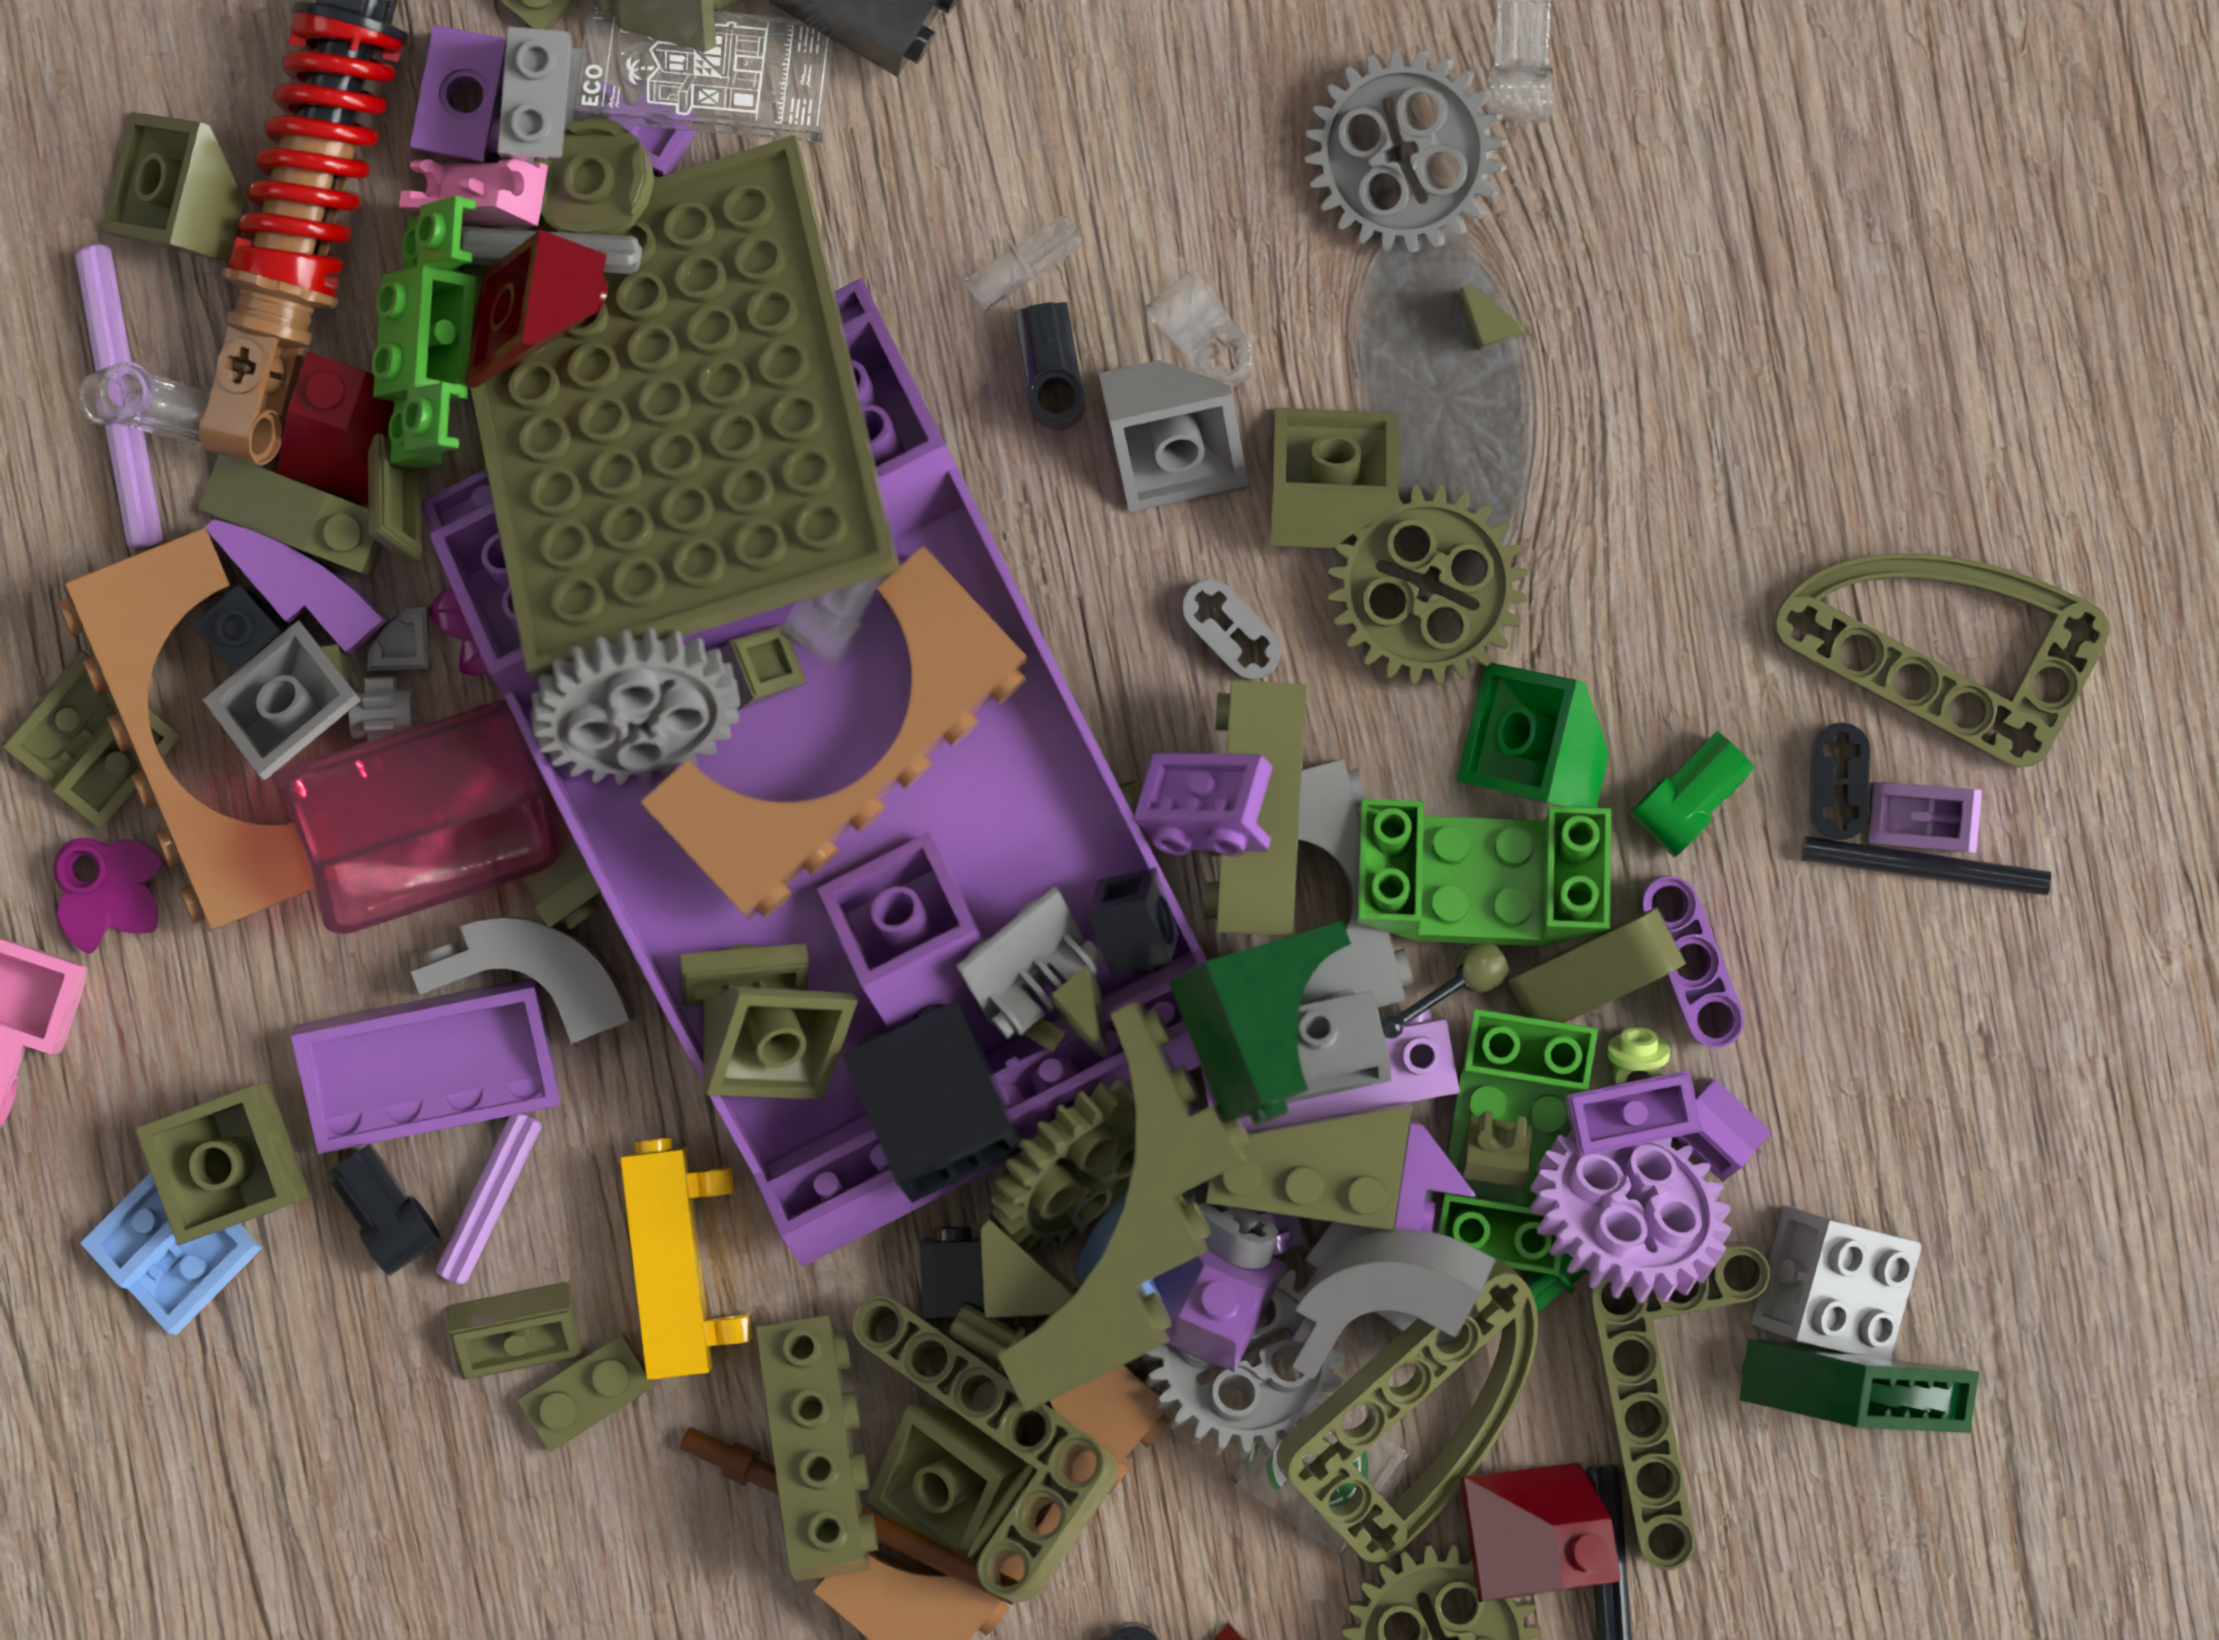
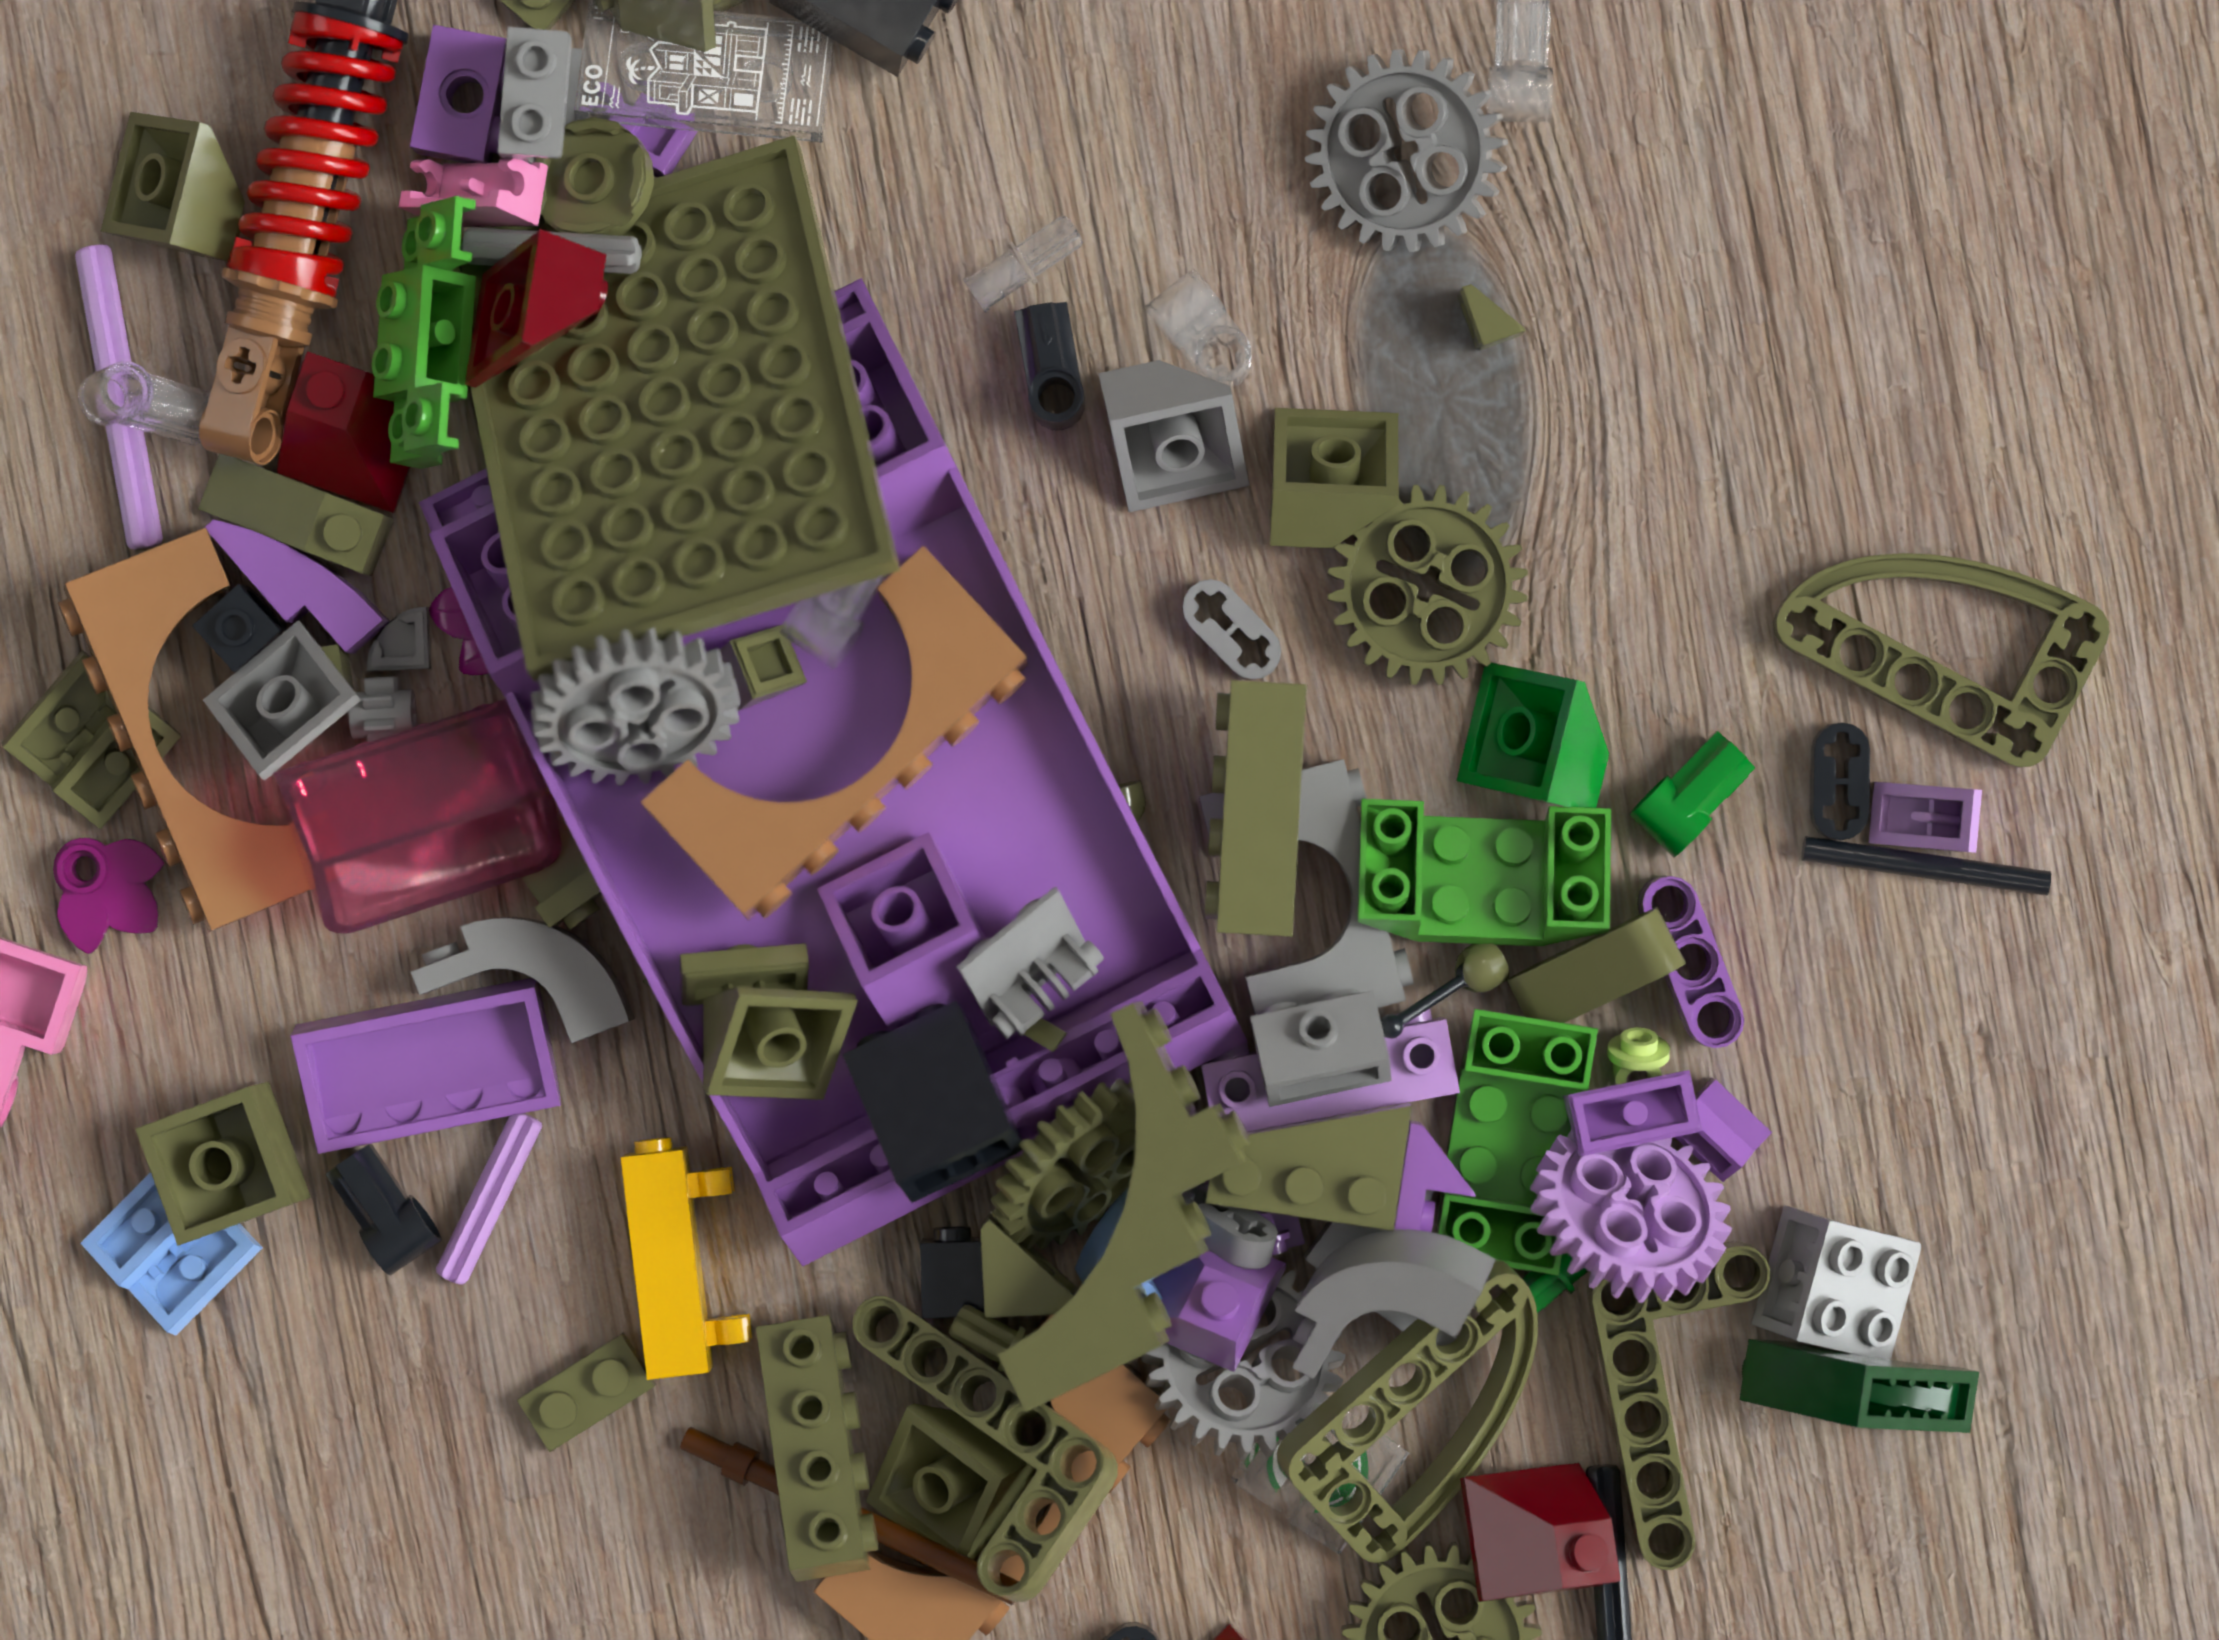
(394, 502): olive tile -> none
(515, 1330): olive slope -> none
(1082, 1008): olive slope -> none
(1133, 922): black brick -> none
(1204, 802): medium lavender bracket -> none
(1246, 1020): dark green arch -> none
(1497, 1150): olive tile -> none

